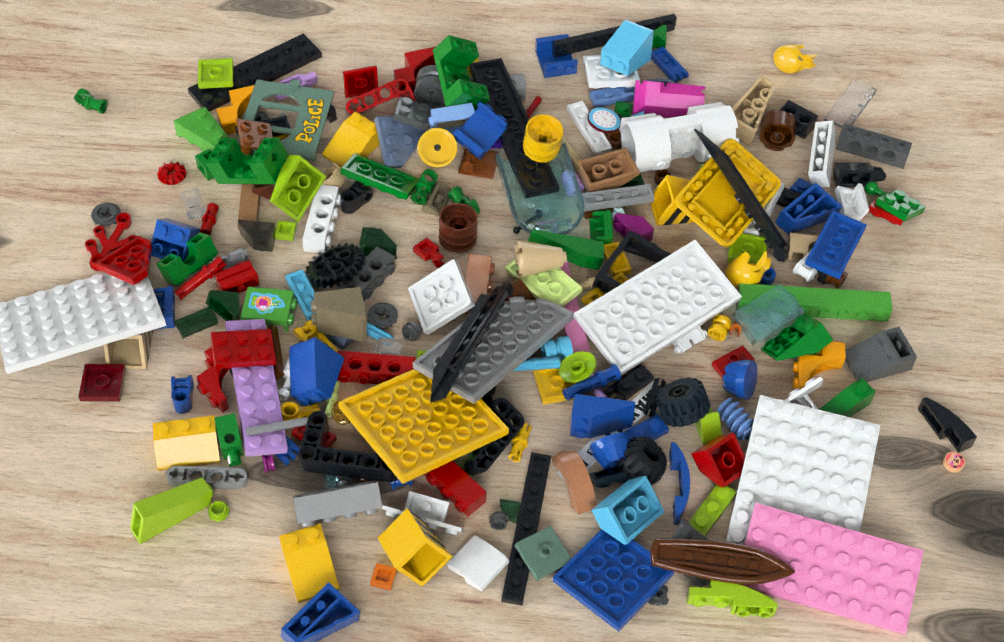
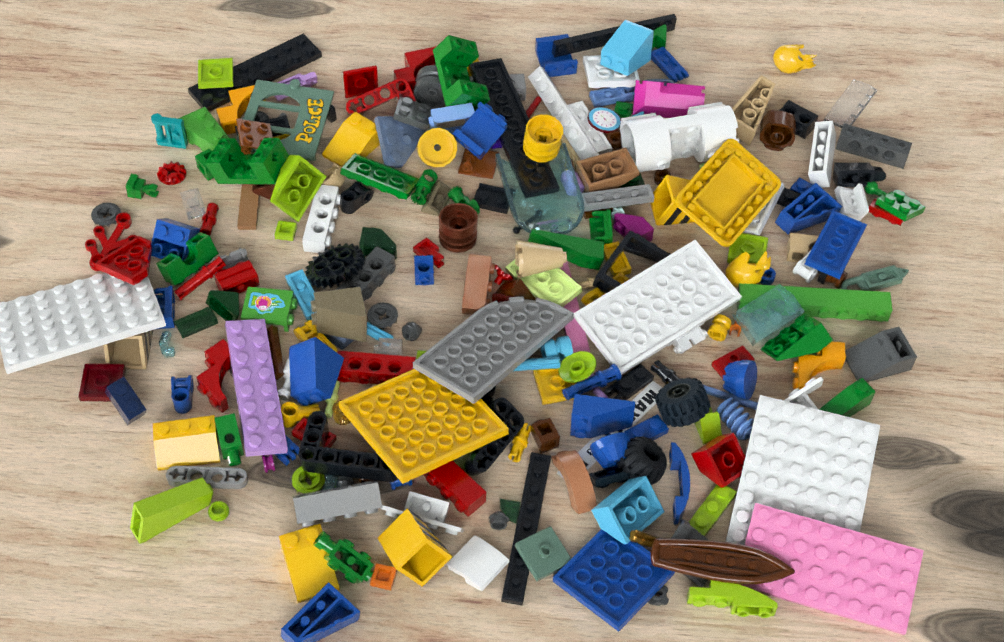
(90, 101): green connector -> none
(125, 400): none -> dark blue brick
(137, 187): none -> green piece
(164, 345): none -> clear light blue arm
(174, 130): none -> teal plate
(242, 348): red plate -> none
(258, 234): clear smoke slope -> none
(276, 426): light grey bar -> none
(301, 486): none -> lime gear
(348, 558): none -> green brick
(424, 270): none -> blue brick
(441, 297): white plate -> none
(466, 340): black hinge -> none
(492, 198): none -> black plate
(501, 276): none -> red plant
(545, 435): none -> reddish brown brick
(561, 111): none -> white plate
(642, 538): none -> pearl gold axle
(651, 396): black pin -> none
(666, 374): none -> black pin
(724, 395): none -> medium blue bar
(747, 197): black hinge -> none
(877, 278): none -> sand green plate
(947, 425): black slope -> none
(954, 462): tile -> none

